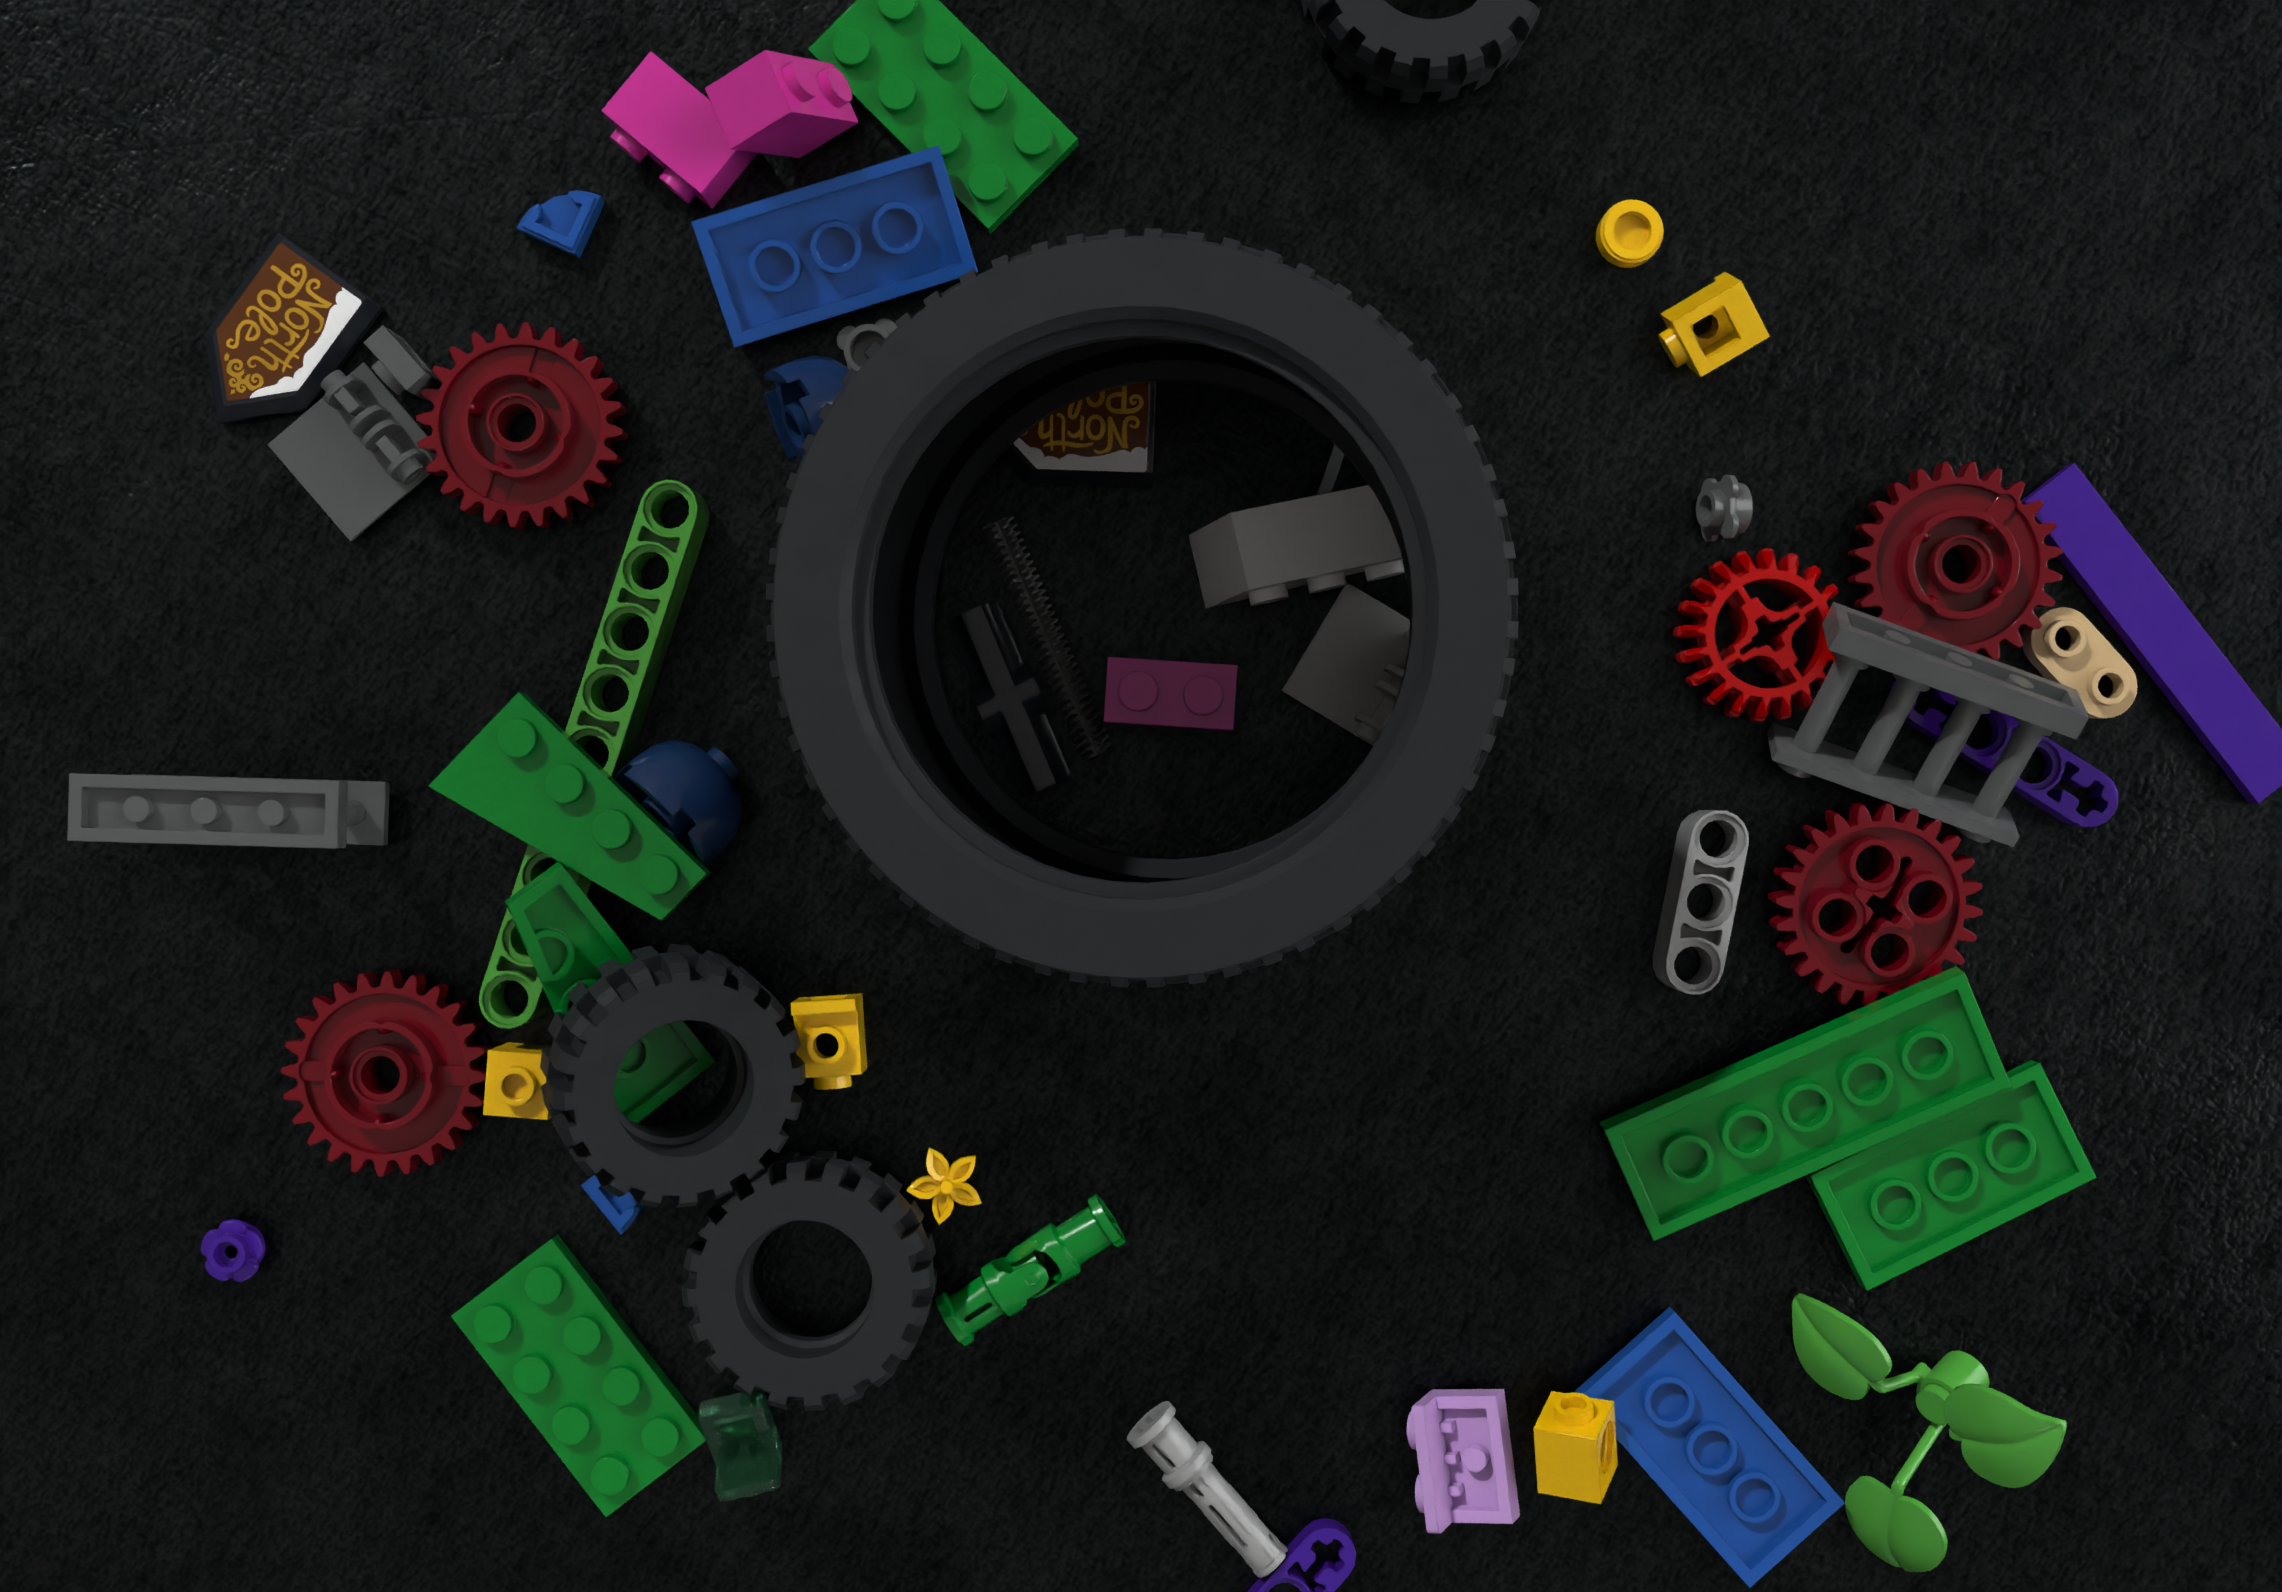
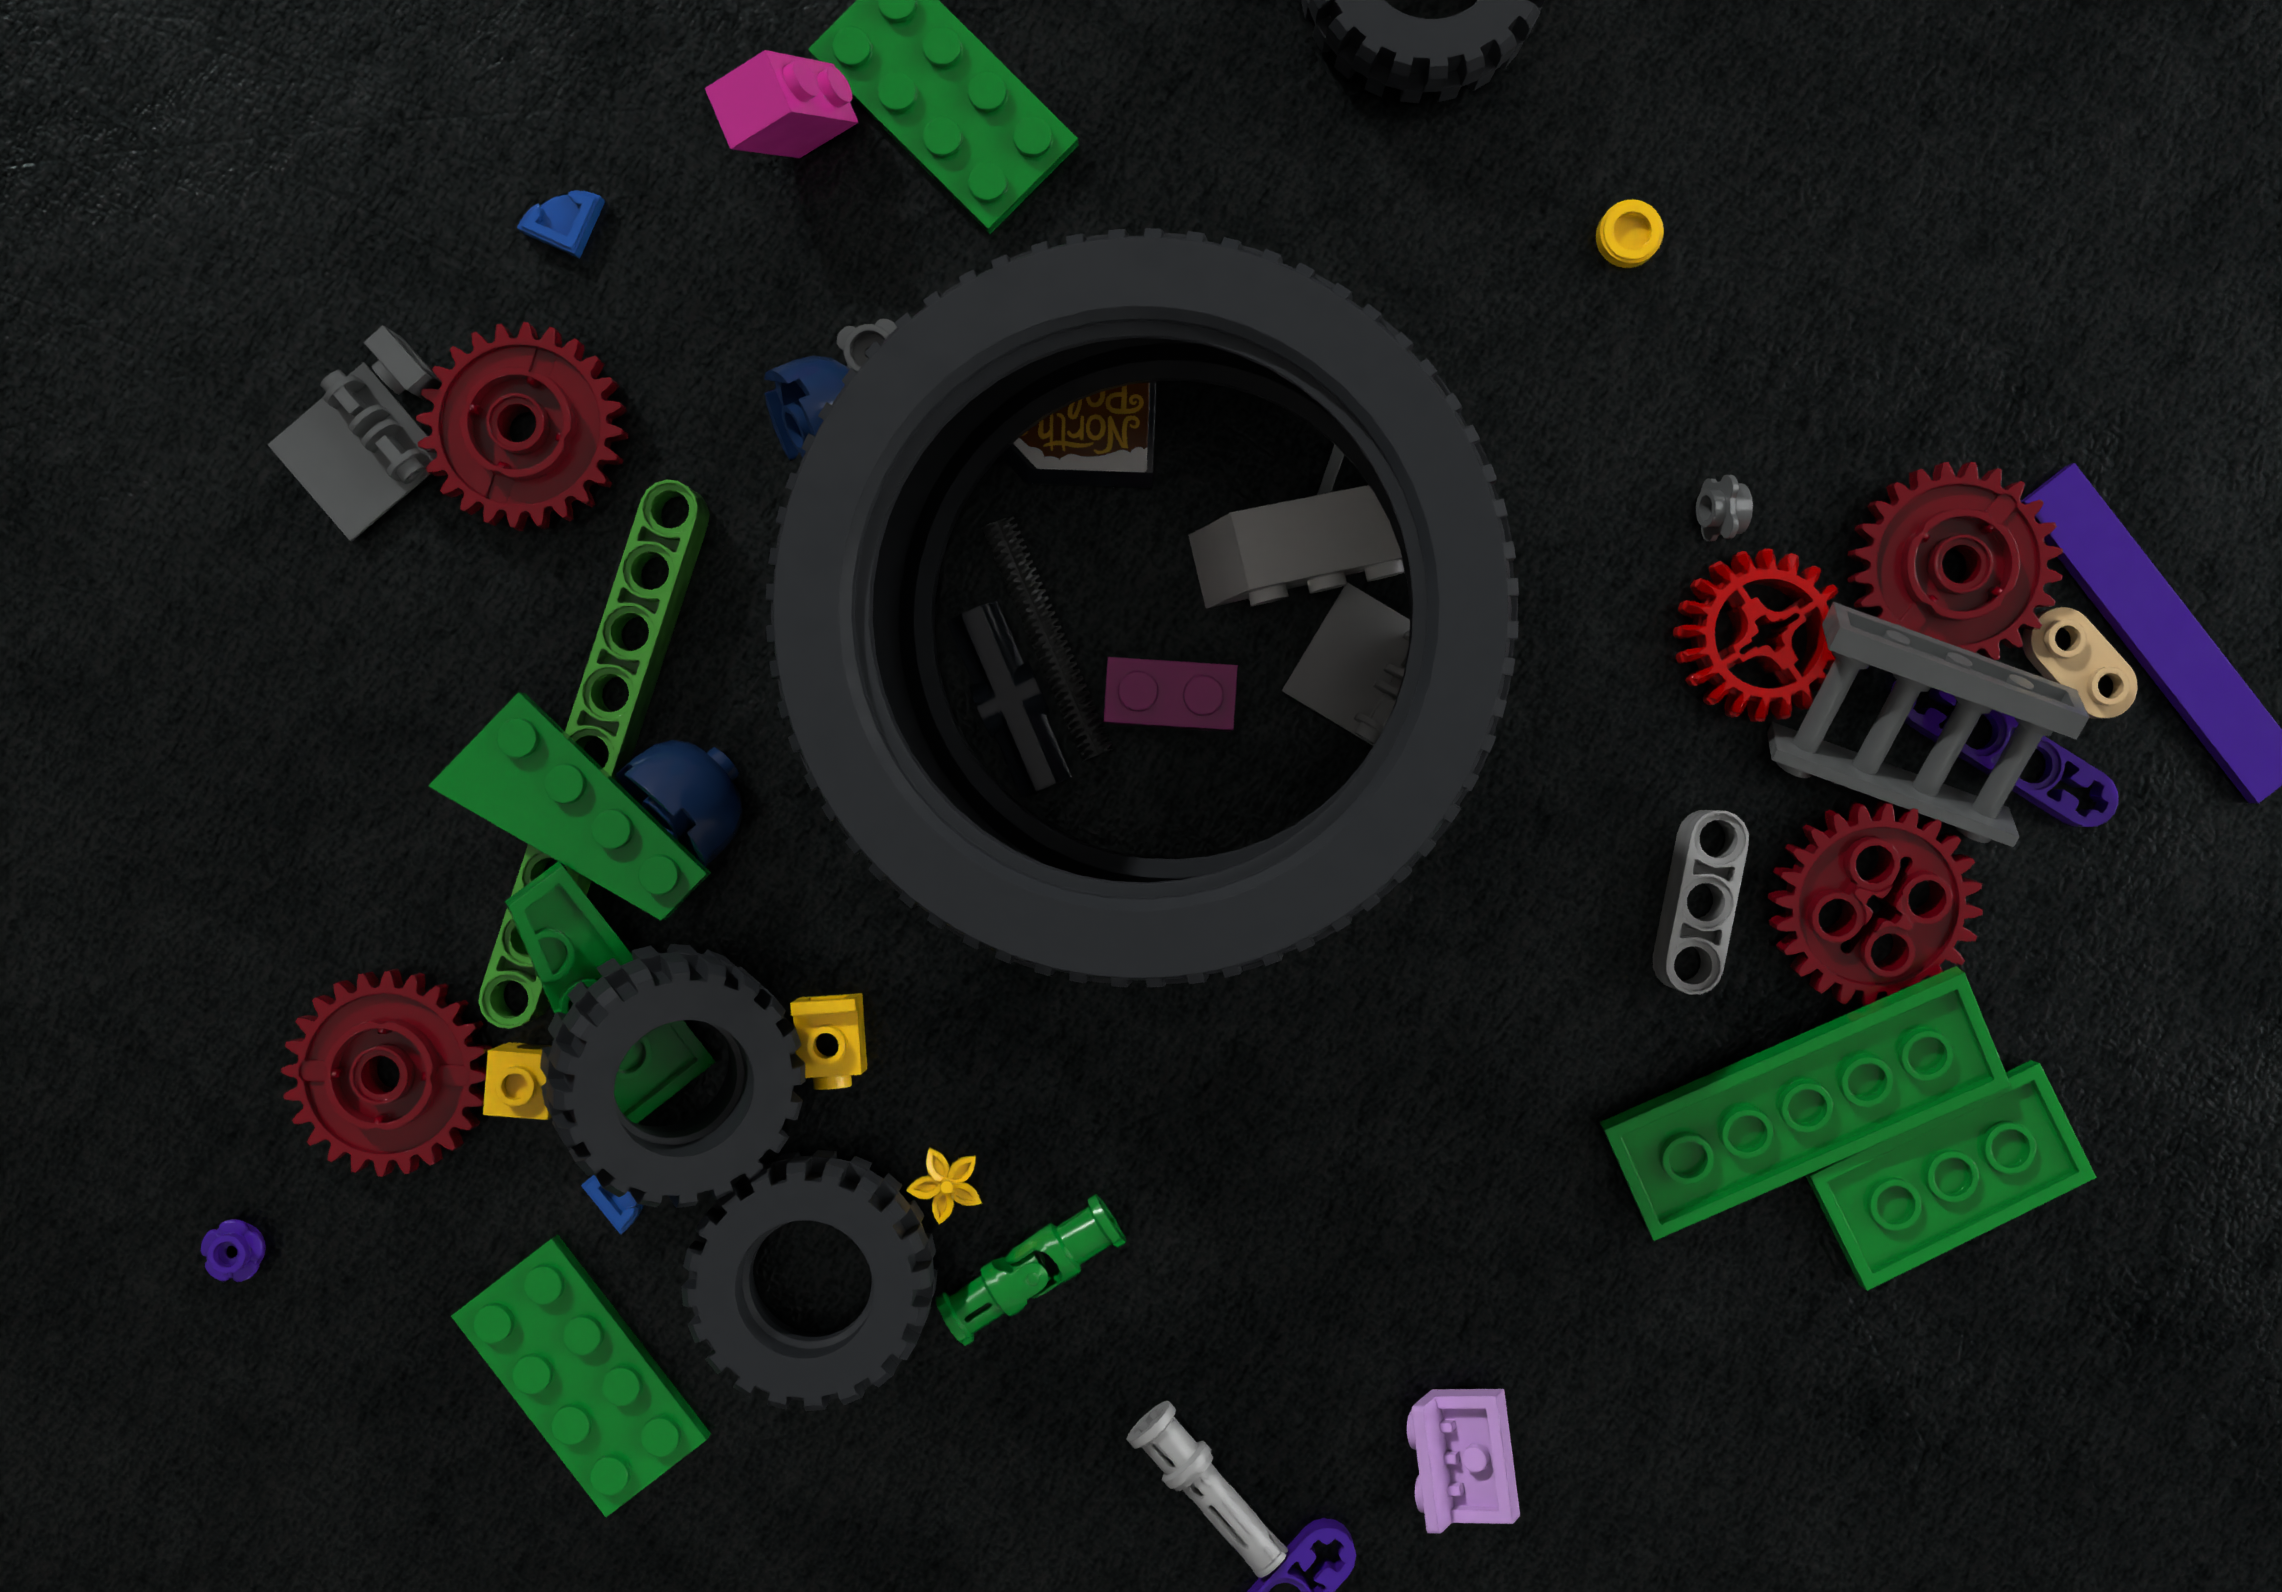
(227, 811): dark grey fence -> none
(283, 334): tile -> none
(678, 129): dark pink brick -> none
(742, 1444): clear green bracket -> none
(835, 246): blue plate -> none
(1575, 1447): yellow brick -> none
(1712, 1447): blue plate -> none
(1733, 328): yellow brick -> none
(1996, 1433): bright green plant -> none

